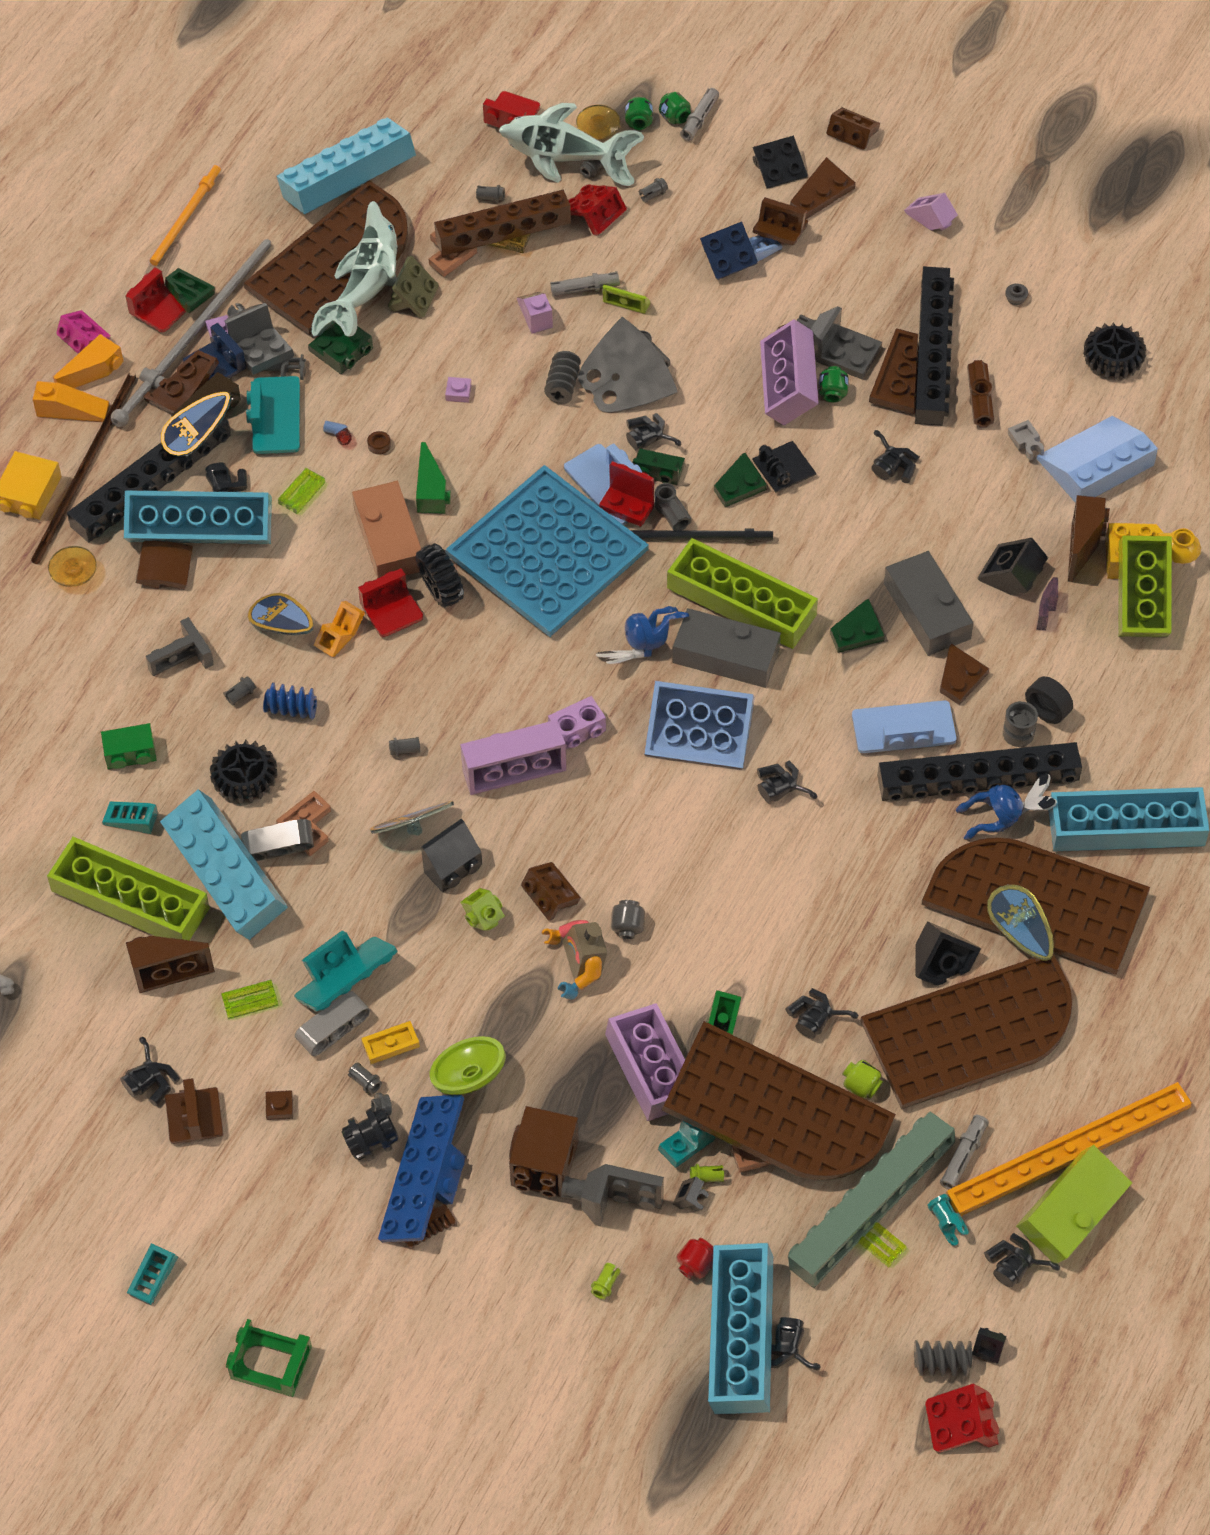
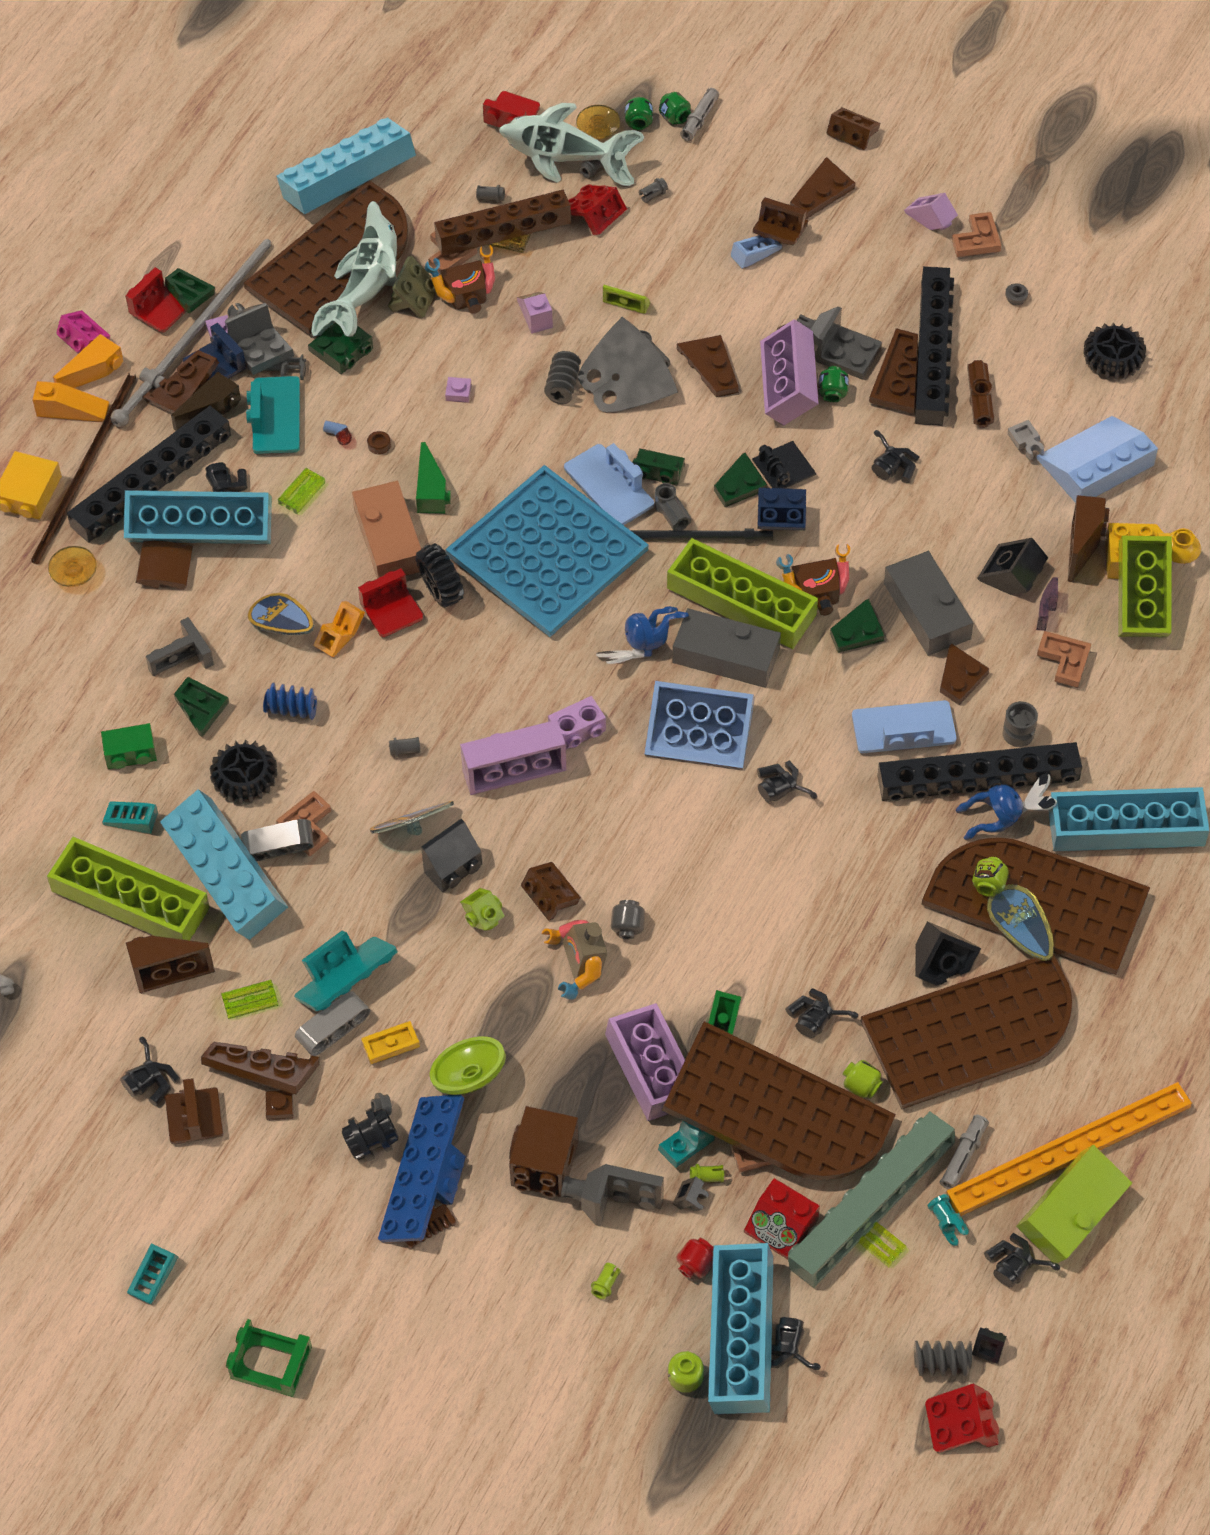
(194, 424): shield -> none
(200, 704): none -> dark green wing
(205, 185): light orange bar -> none
(239, 690): dark grey pin -> none
(277, 1071): none -> reddish brown wing
(369, 1082): dark grey pin -> none
(464, 284): none -> torso
(592, 282): light grey pin -> none
(629, 494): red bracket -> none
(646, 432): black piece -> none
(685, 1371): none -> lime head
(712, 363): none -> reddish brown wing
(729, 250): dark blue bracket -> none
(779, 161): black hinge -> none
(781, 509): none -> dark blue slope
(781, 1218): none -> red slope
(820, 579): none -> torso
(981, 240): none -> nougat plate
(990, 876): none -> lime head
(1049, 699): black tyre -> none
(1069, 652): none -> nougat plate

